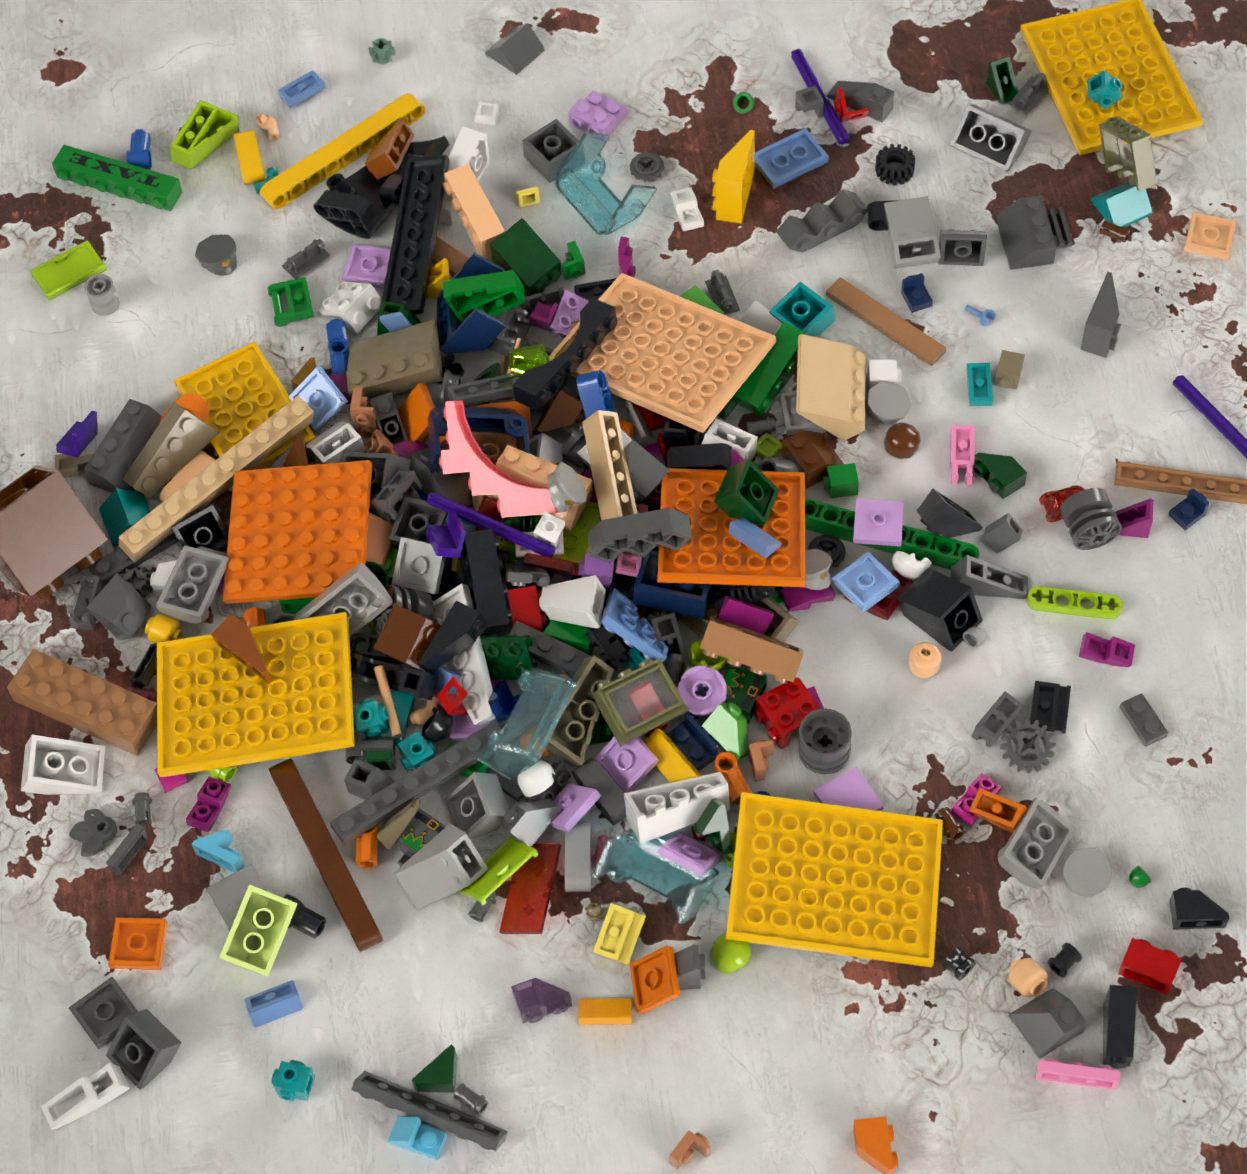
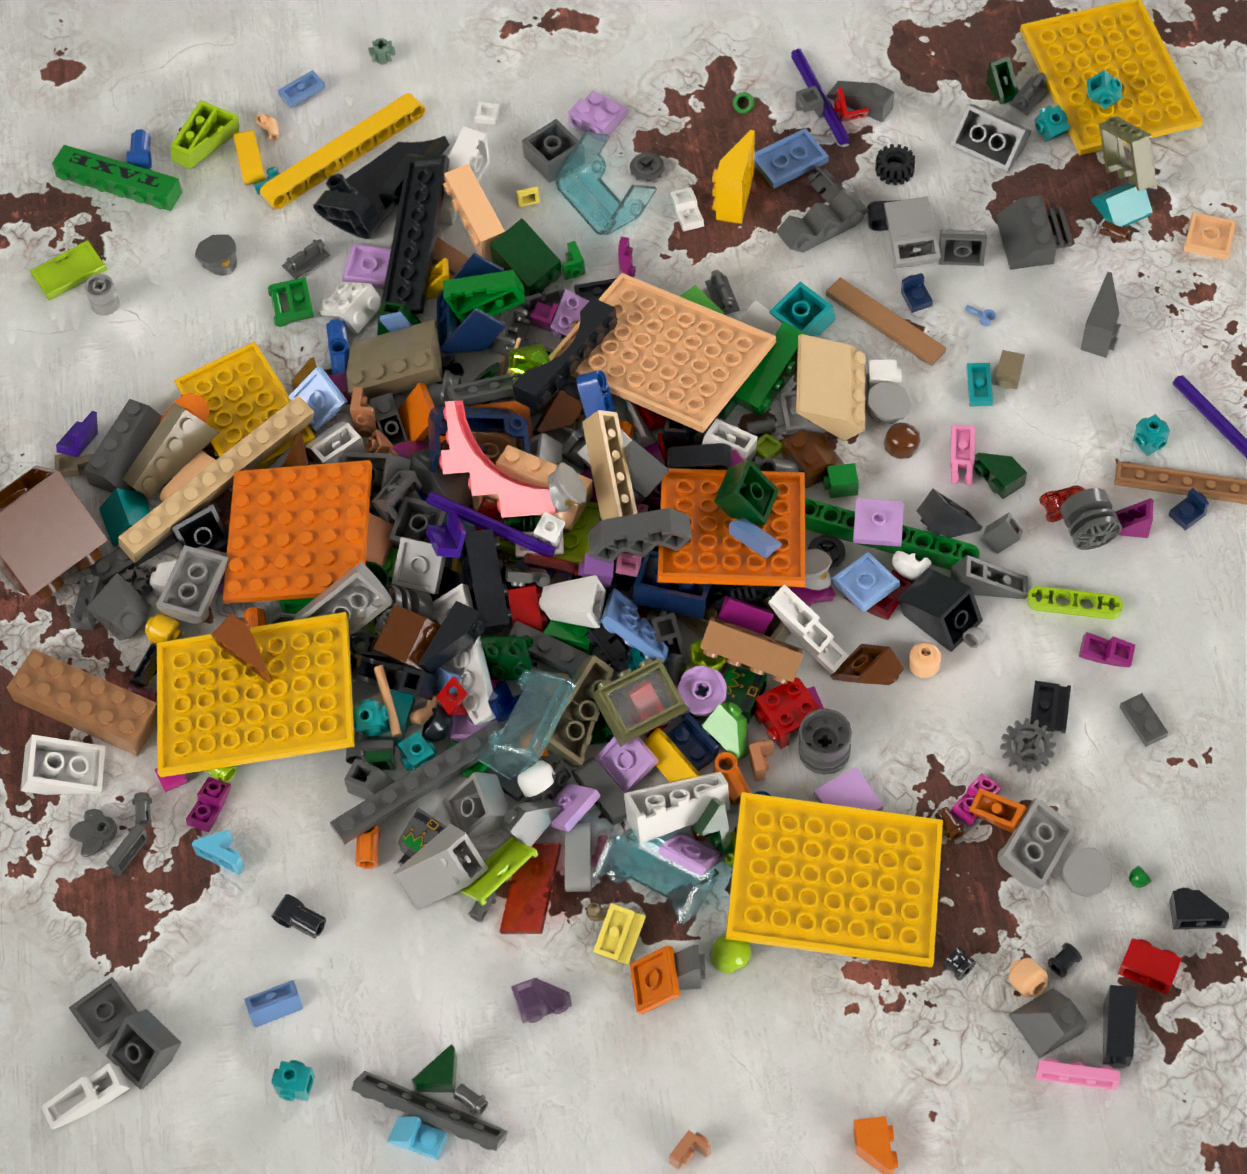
(137, 943): orange tile -> none
(229, 892): light grey plate -> none
(258, 930): yellowish green slope -> none
(325, 855): reddish brown beam -> none
(390, 150): dark orange slope -> none
(394, 827): dark tan slope -> none
(516, 48): dark grey slope -> none
(605, 1011): light orange slope -> none
(806, 629): none -> white slope
(822, 180): none -> dark grey hinge
(870, 666): none -> reddish brown slope
(998, 719): dark grey hinge -> none
(1051, 122): none -> teal brick
(1151, 434): none -> teal brick

